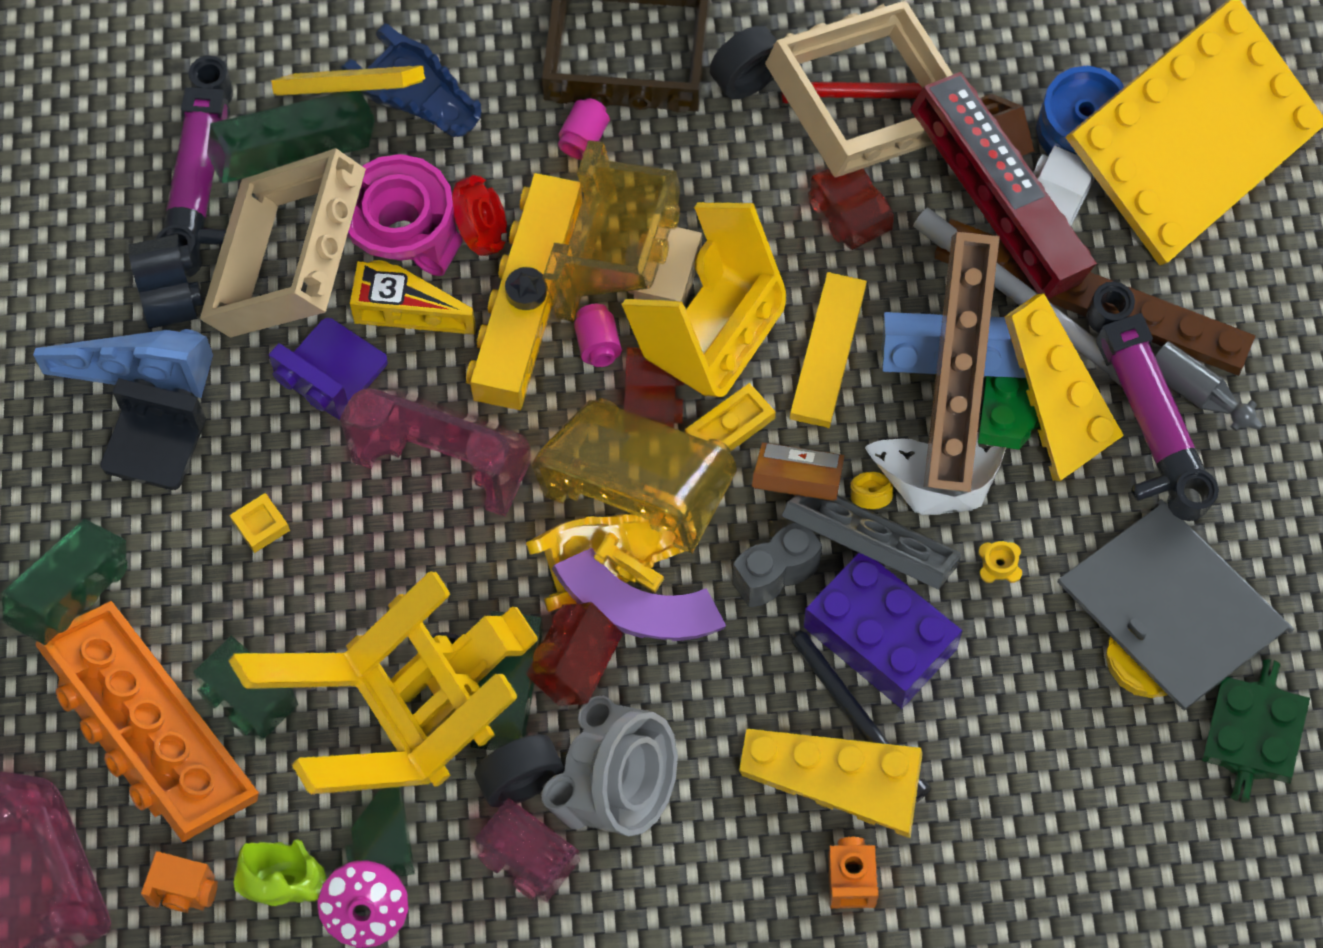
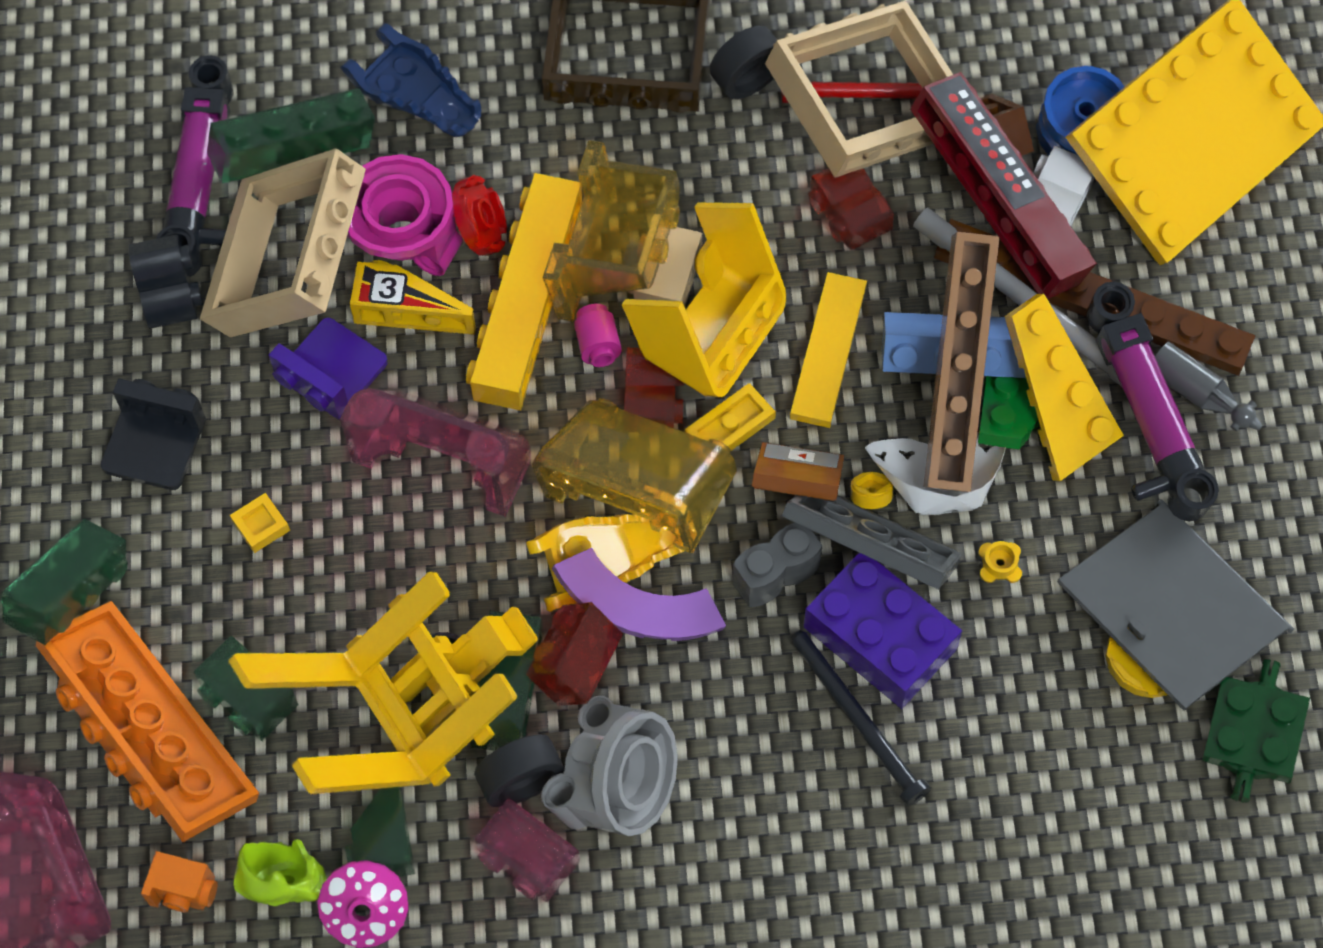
(160, 357): medium blue wedge -> none
(348, 80): yellow tile -> none
(525, 288): black tile -> none
(584, 123): dark pink brick -> none
(627, 564): yellow piece -> none
(850, 775): yellow wing -> none
(851, 889): orange brick -> none

